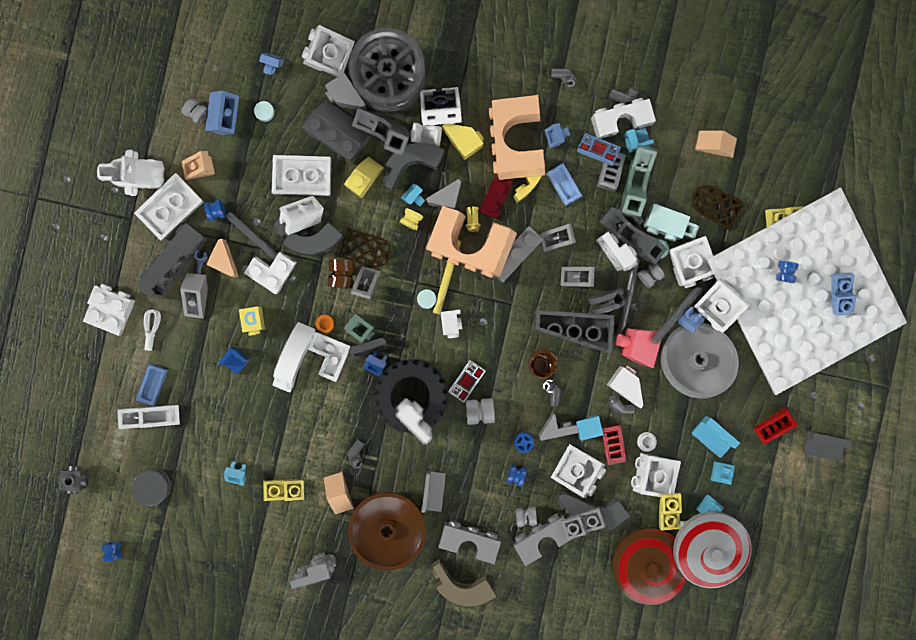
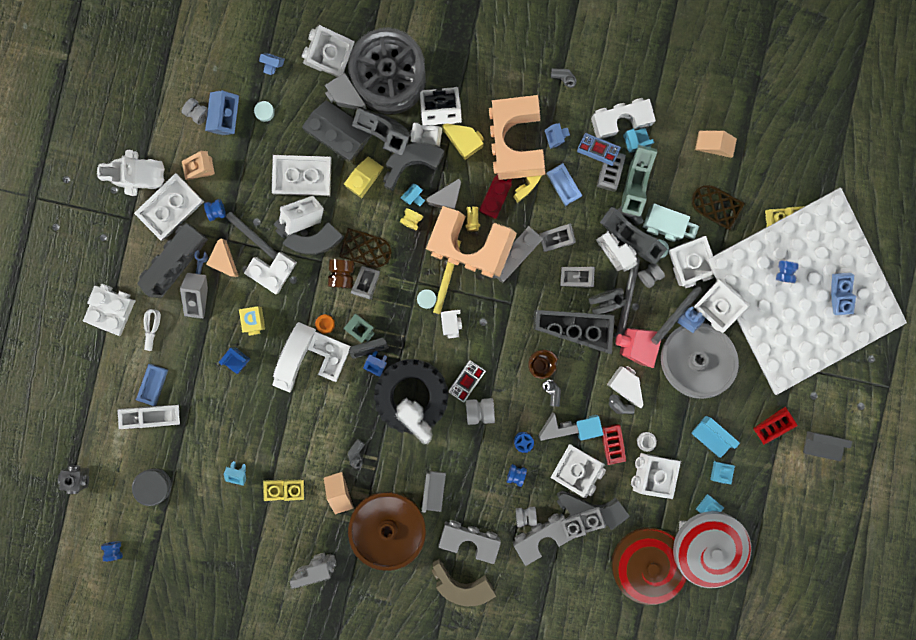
(624, 97): dark grey arm -> none
(670, 511): light yellow slope -> none

